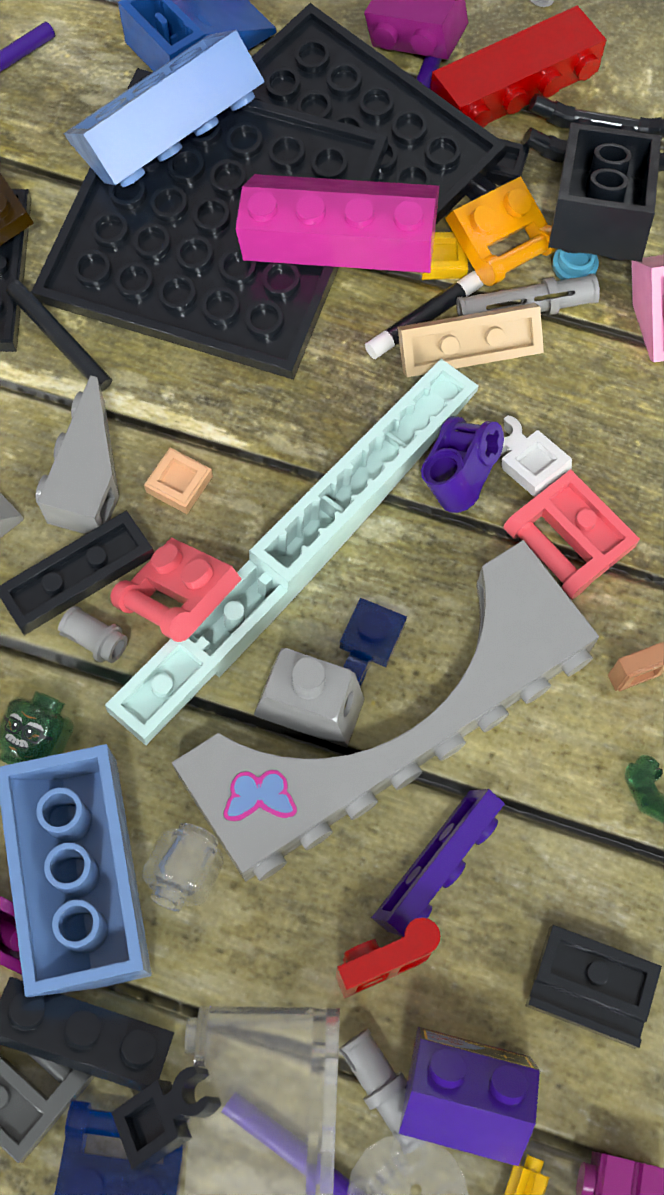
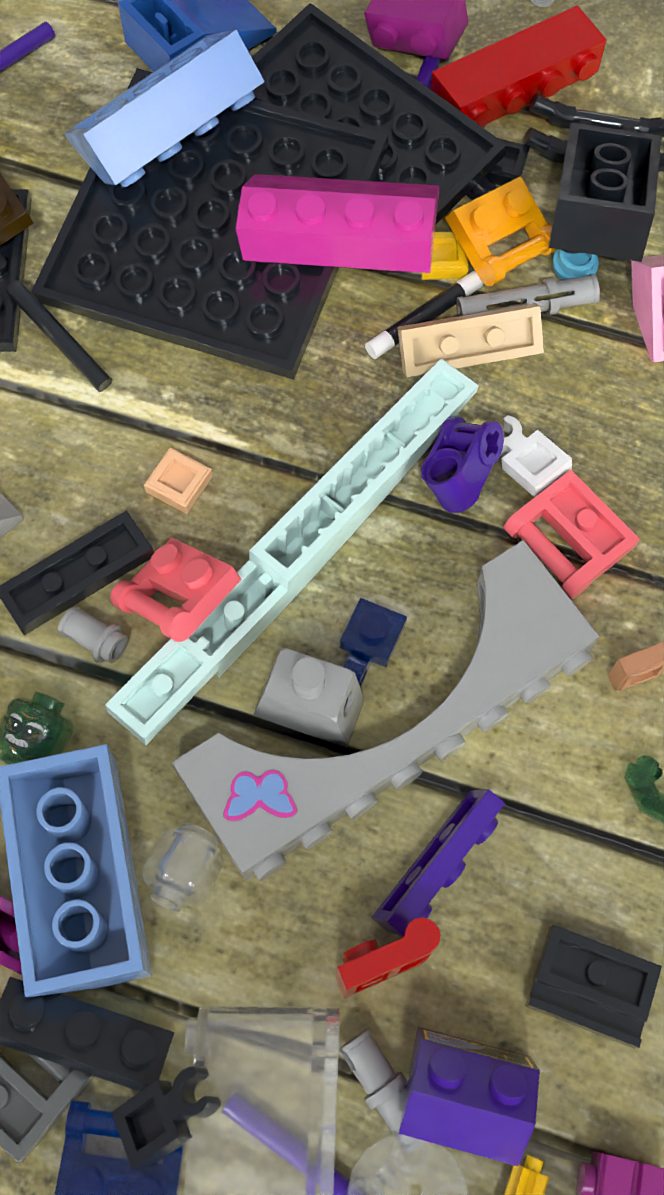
(83, 479): light grey slope -> none

